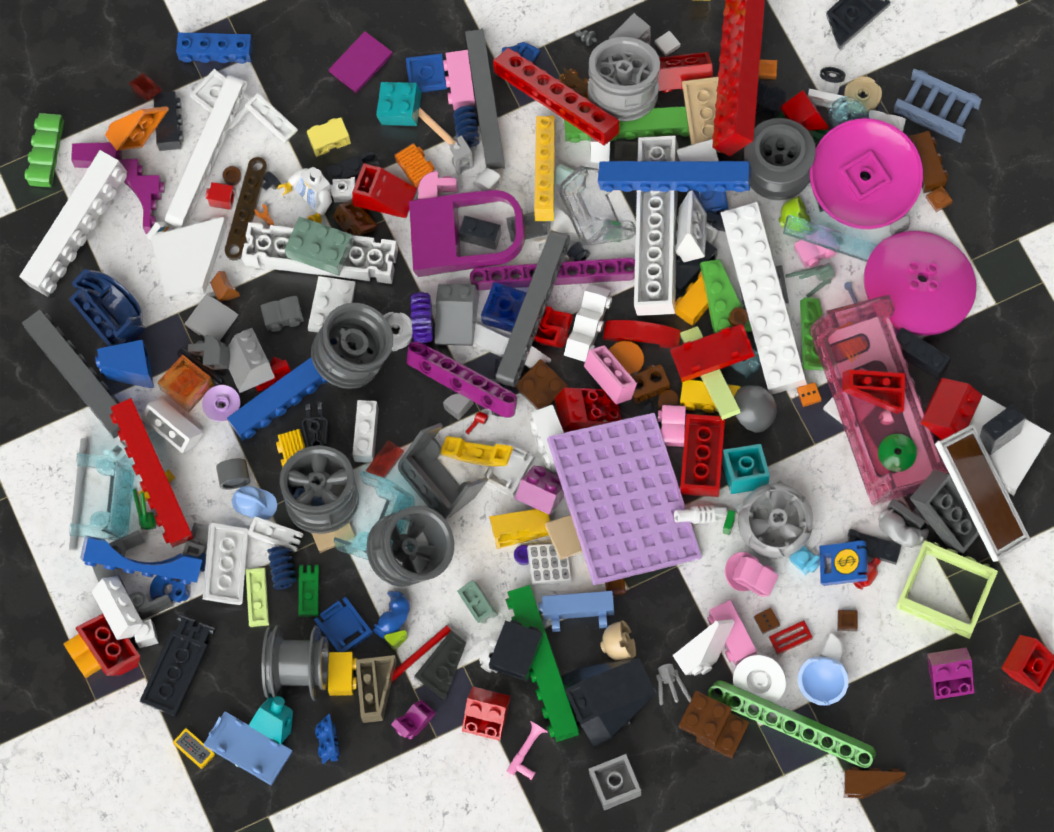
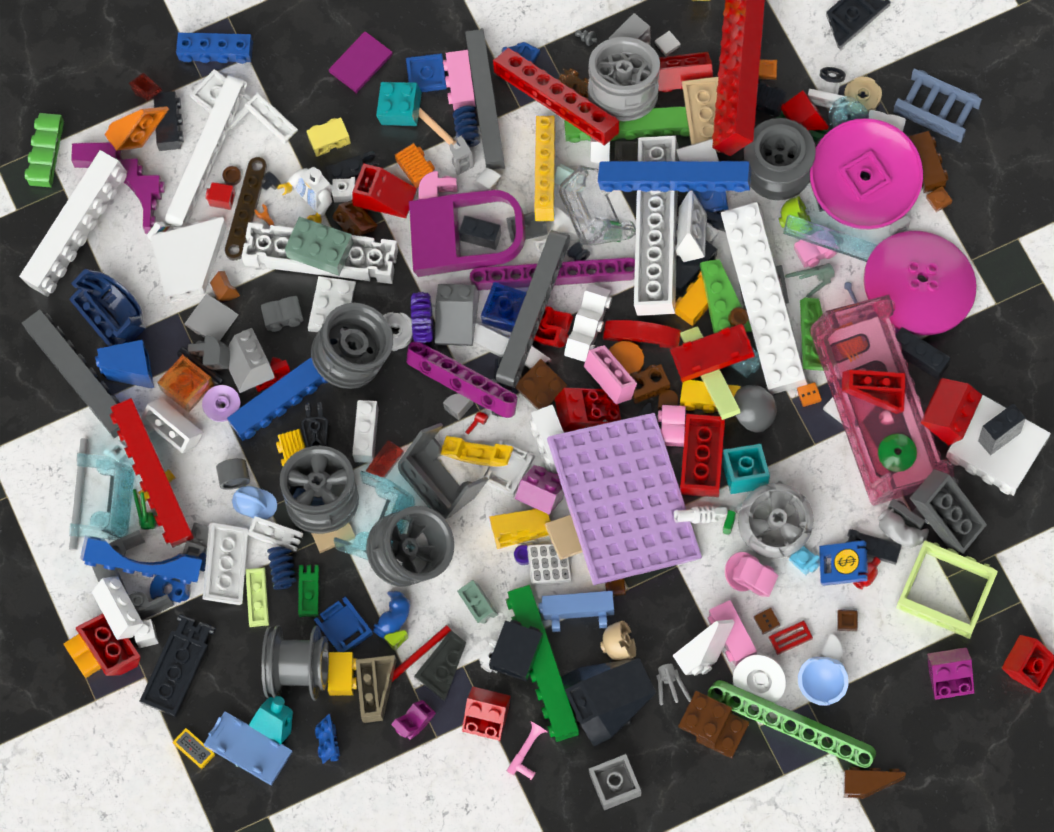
(983, 492): reddish brown door -> none

